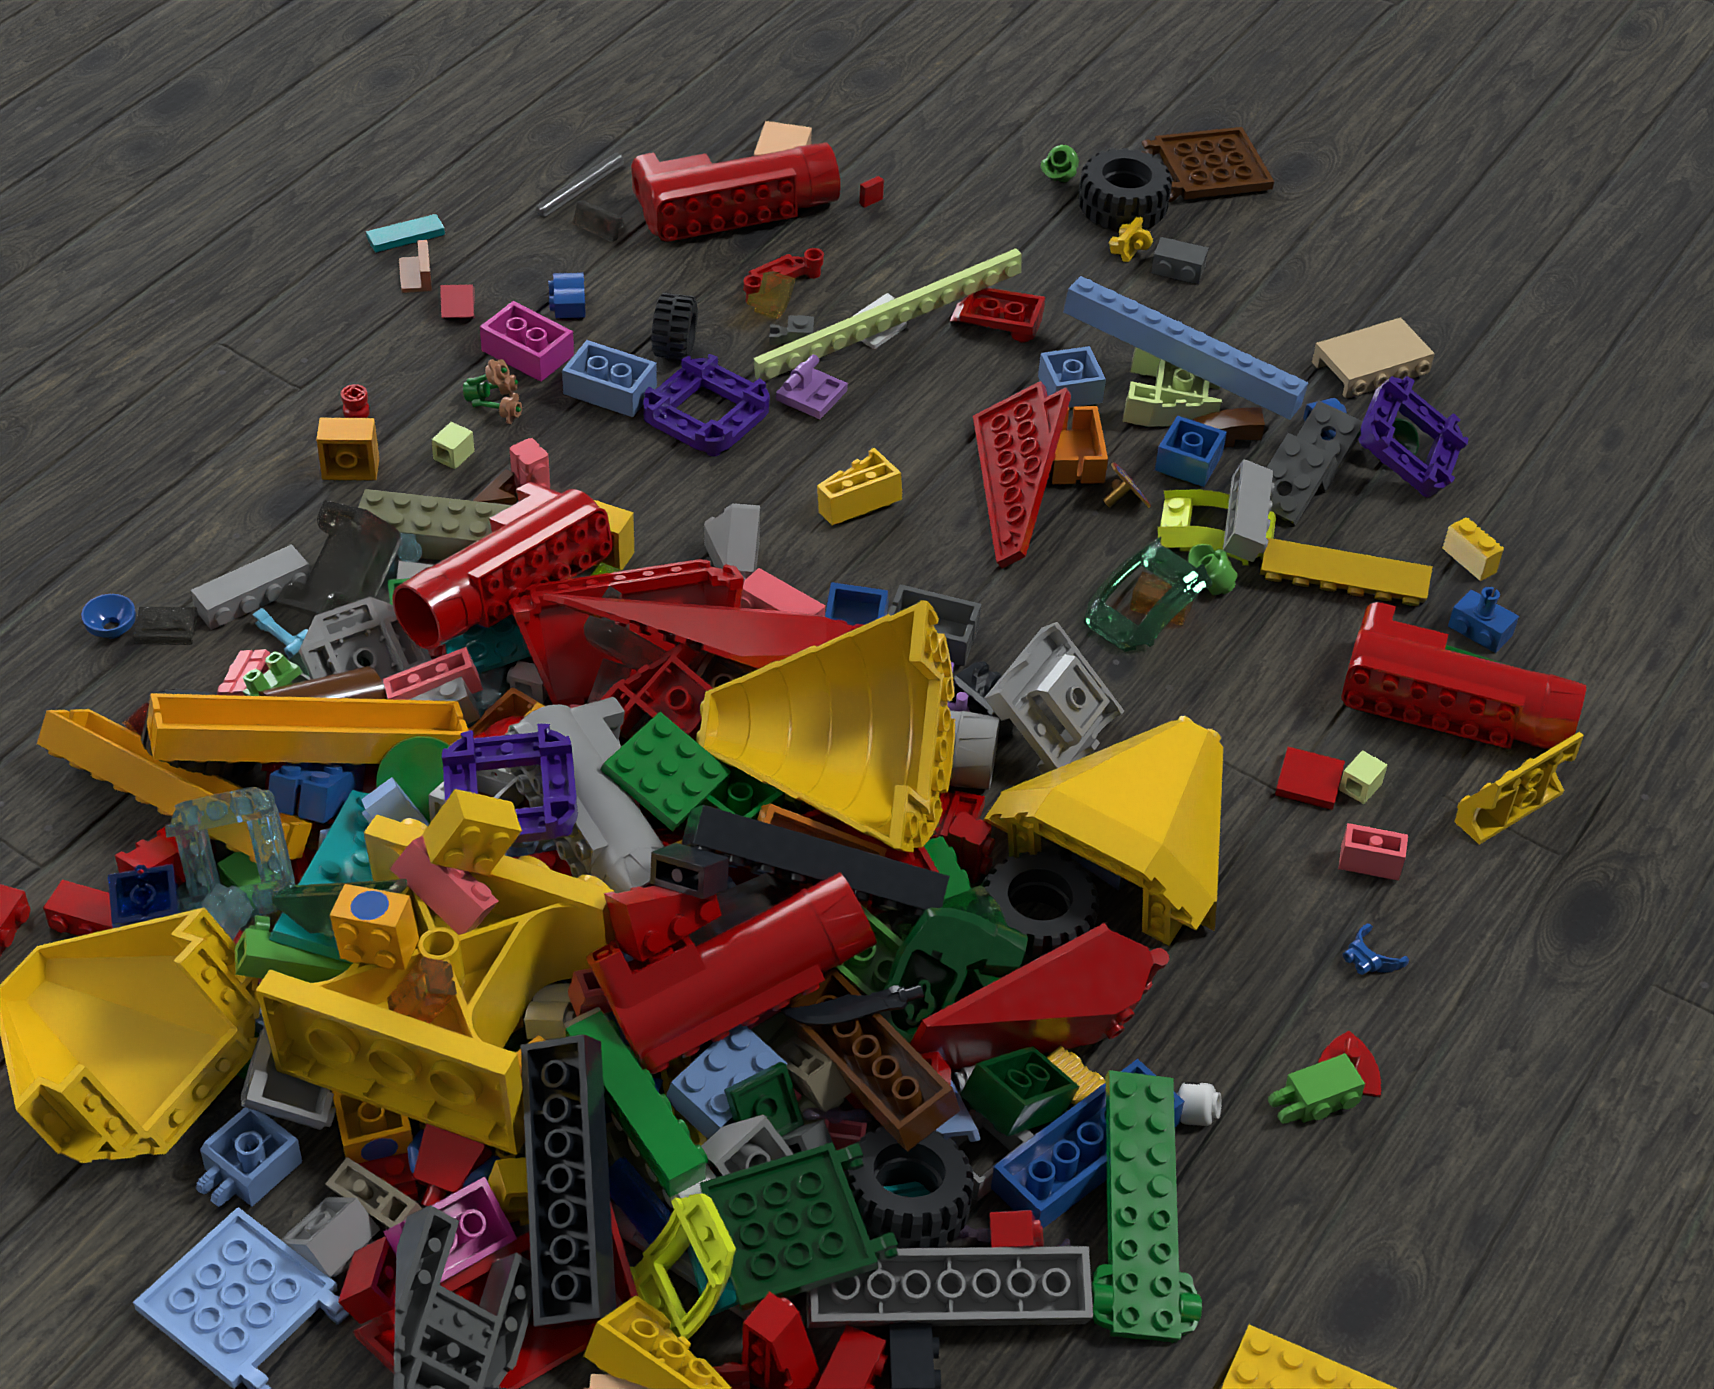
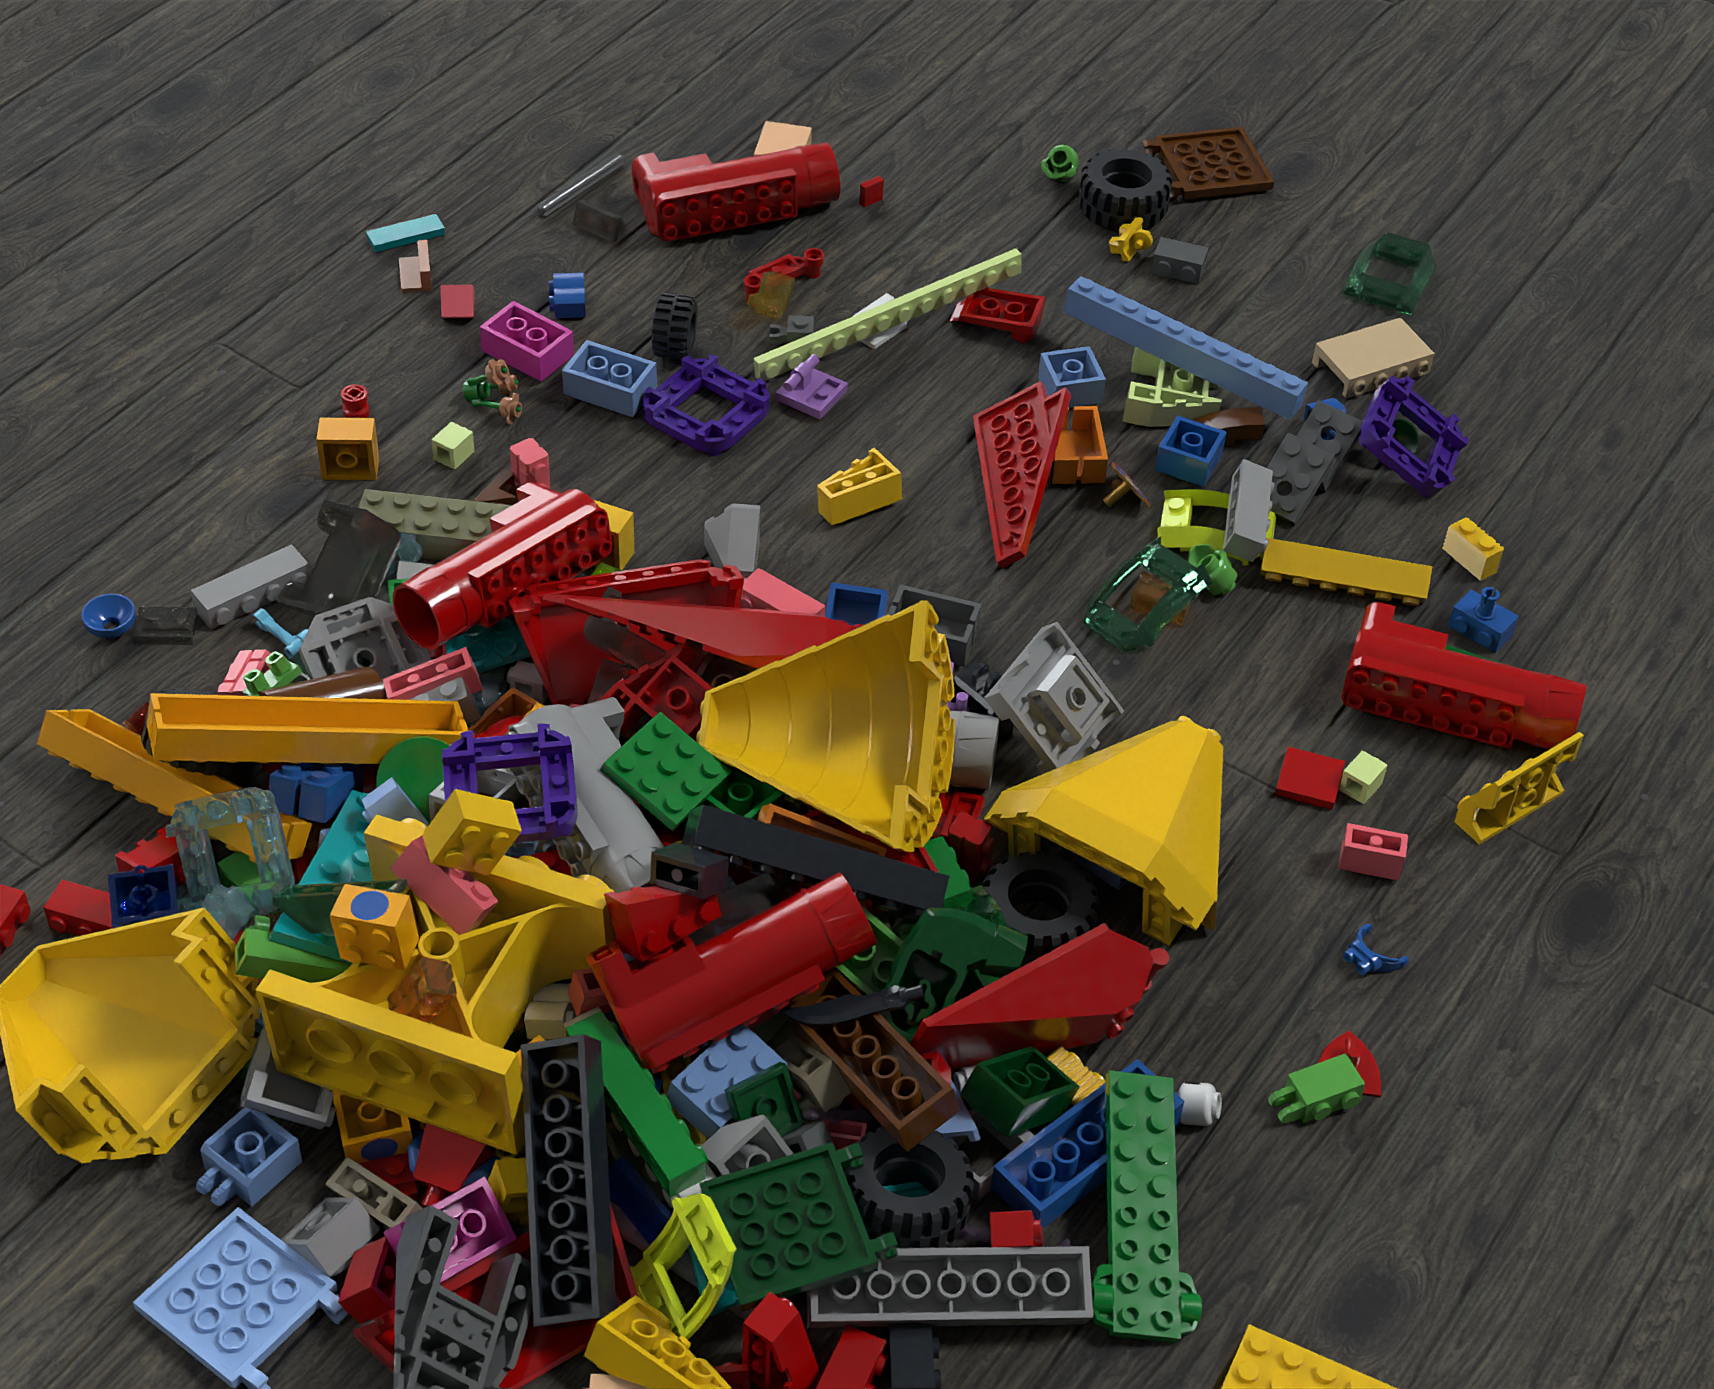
(1386, 292): none -> clear green wedge

